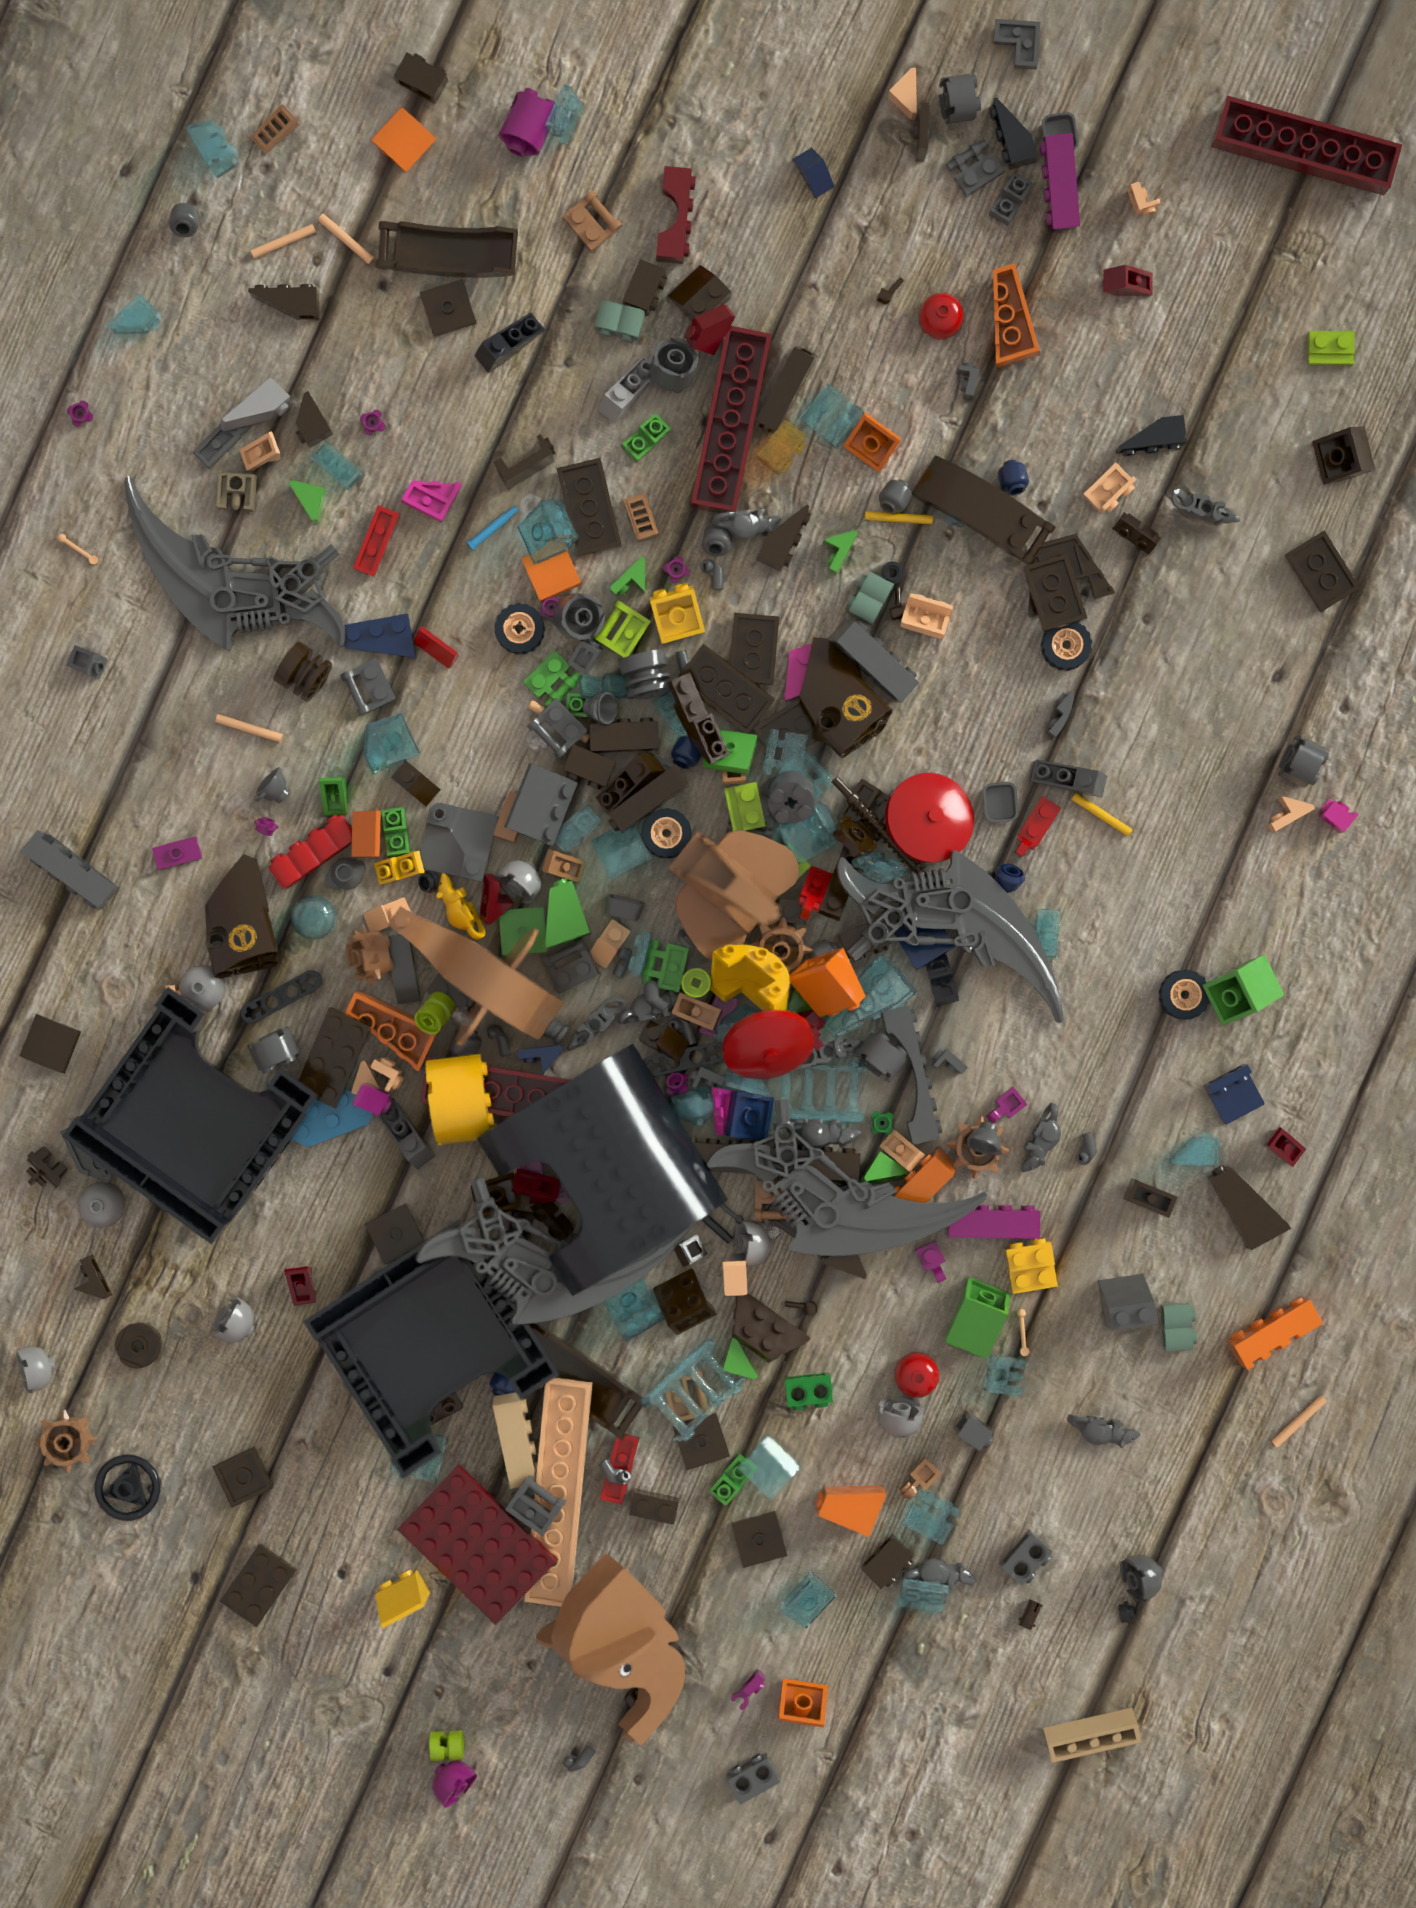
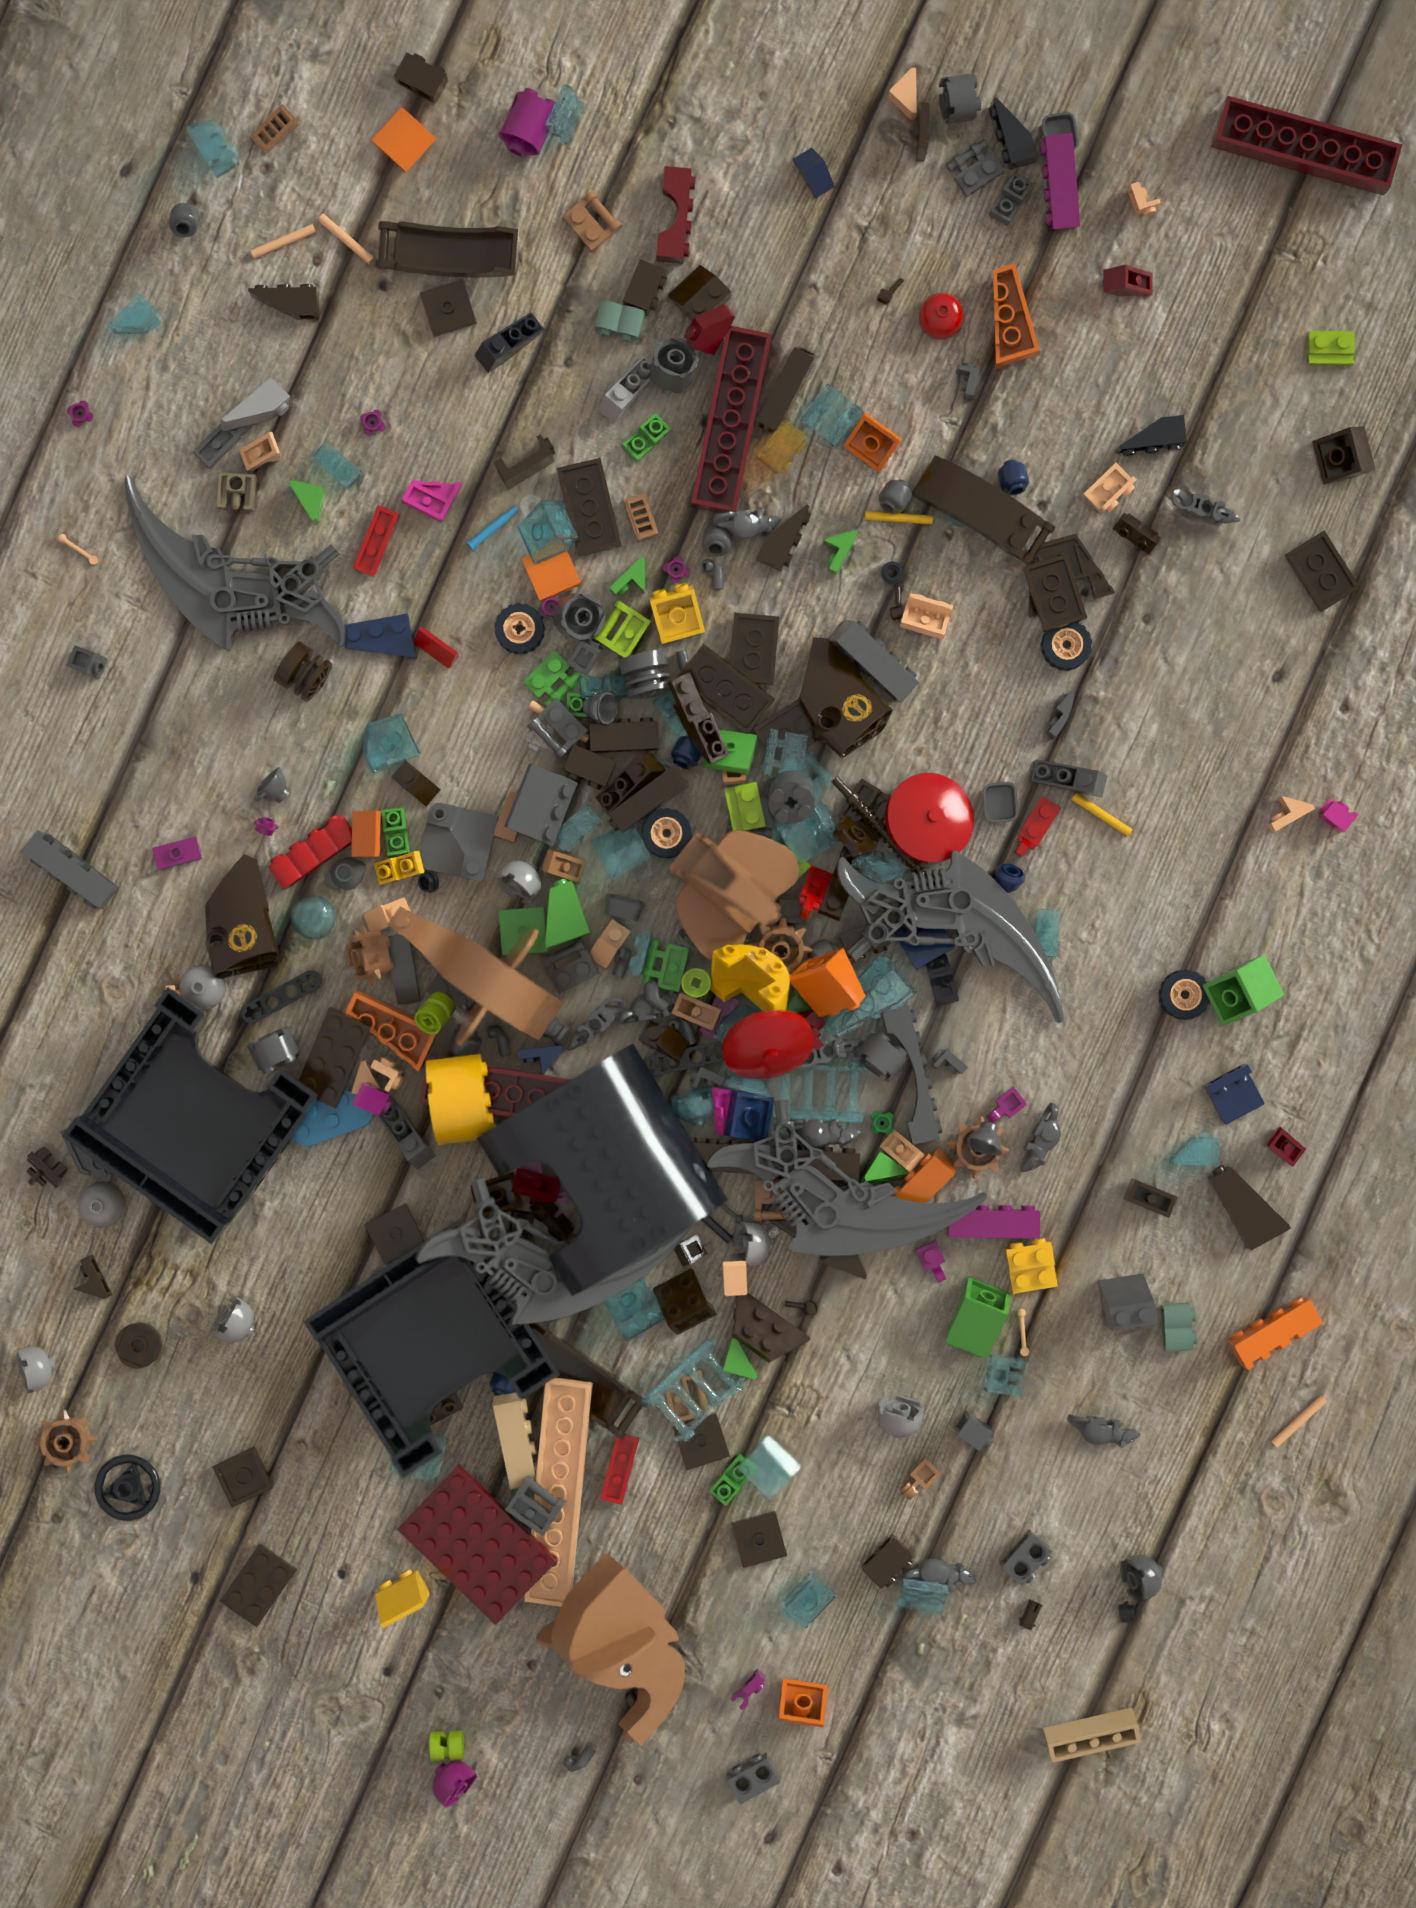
(50, 1043): dark brown slope -> none
(246, 727): light nougat bar -> none
(301, 1285): dark red slope -> none
(311, 422): dark brown slope -> none
(333, 796): bright green slope -> none
(375, 684): dark grey plate -> none
(458, 911): yellow animal -> none
(492, 901): dark red slope -> none
(614, 1475): dark grey arm -> none
(654, 1506): dark brown brick -> none
(675, 1078): magenta plate -> none
(796, 671): dark pink wing -> none
(808, 1384): green brick -> none
(851, 1506): orange slope -> none
(870, 598): sand green brick -> none
(916, 1375): red cylinder -> none
(926, 1522): clear light blue plate -> none
(1022, 35): dark grey plate -> none
(1088, 1151): dark grey arm -> none
(1302, 762): dark grey brick -> none

